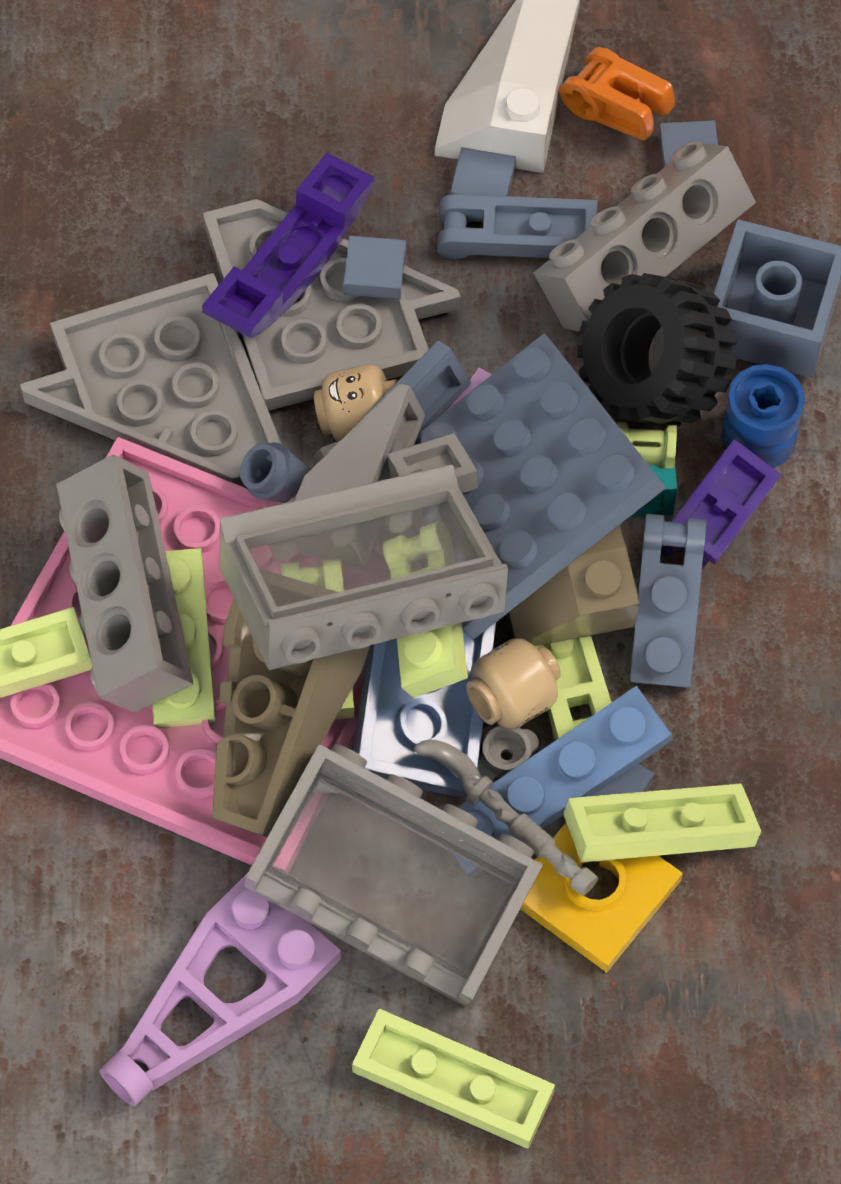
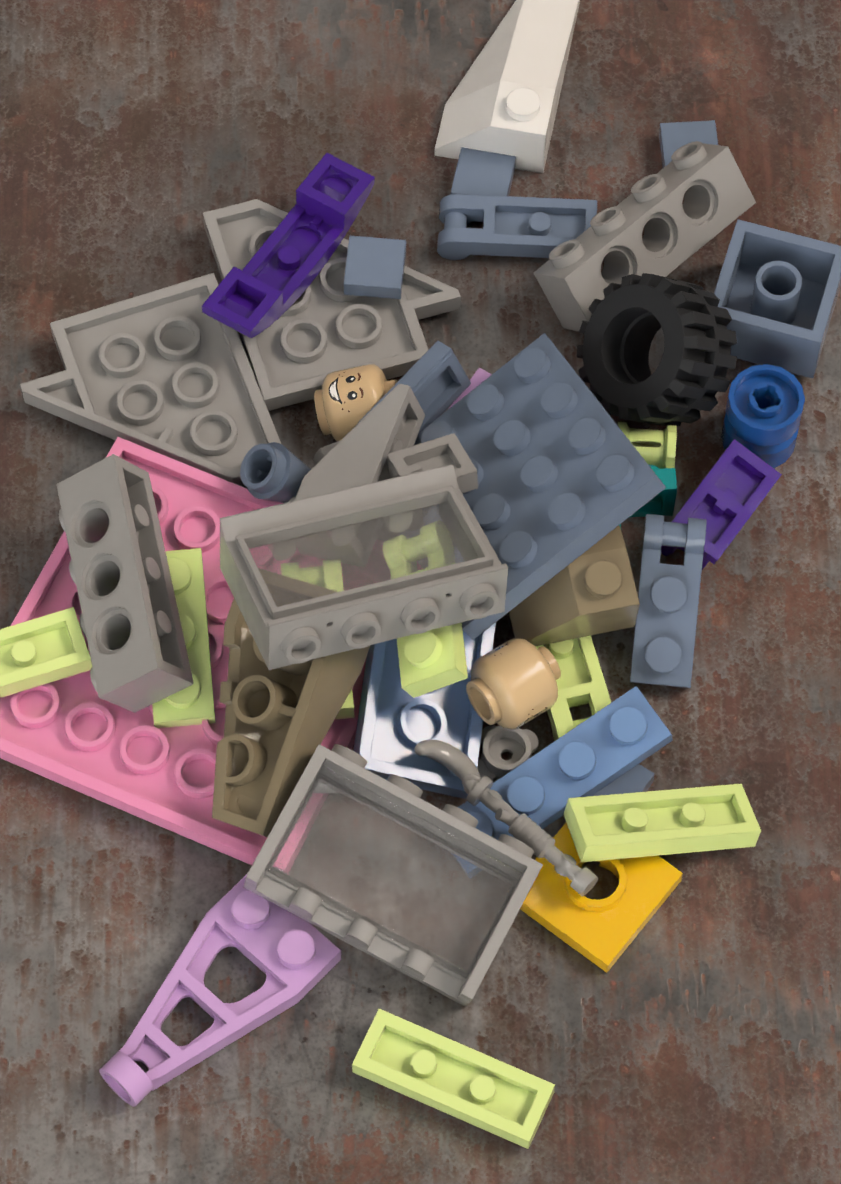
(617, 94): orange piece -> none

